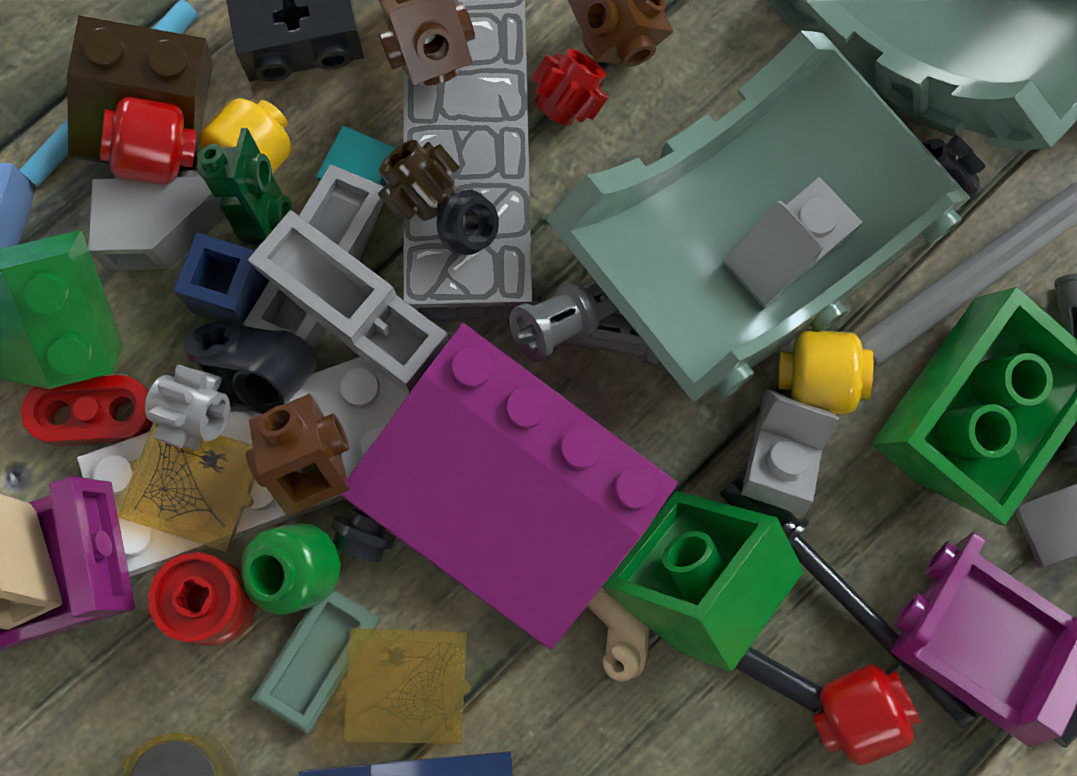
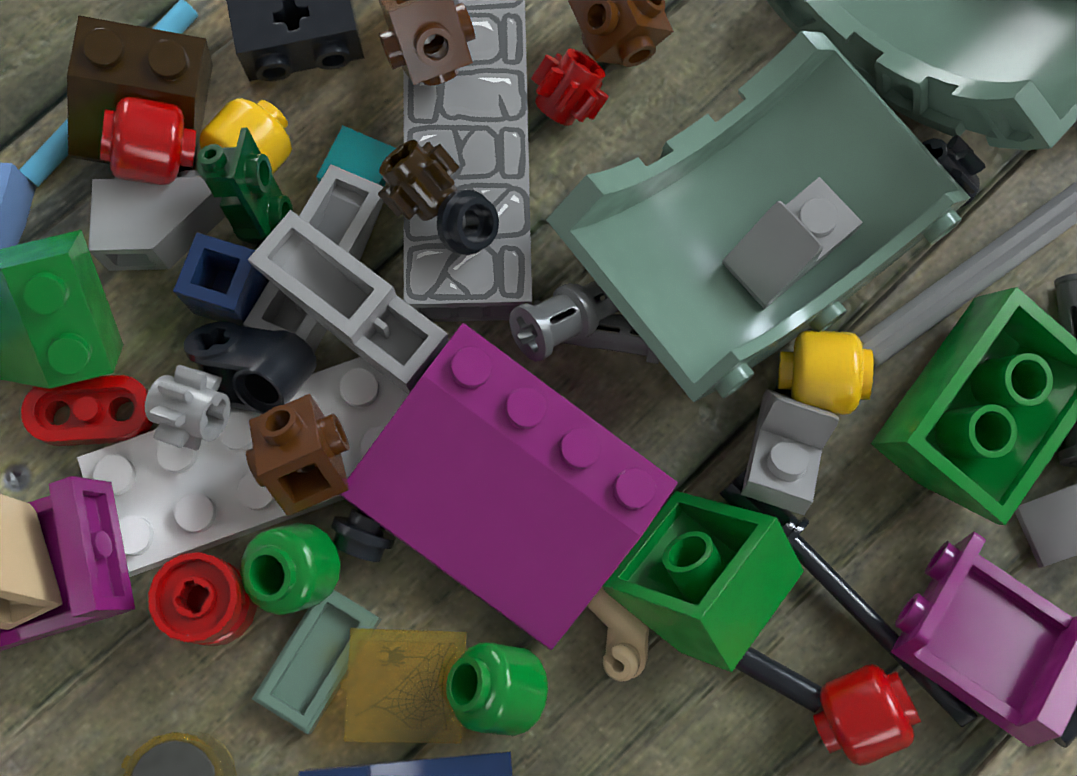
(189, 490): clear yellow piece -> none
(497, 689): none -> green head

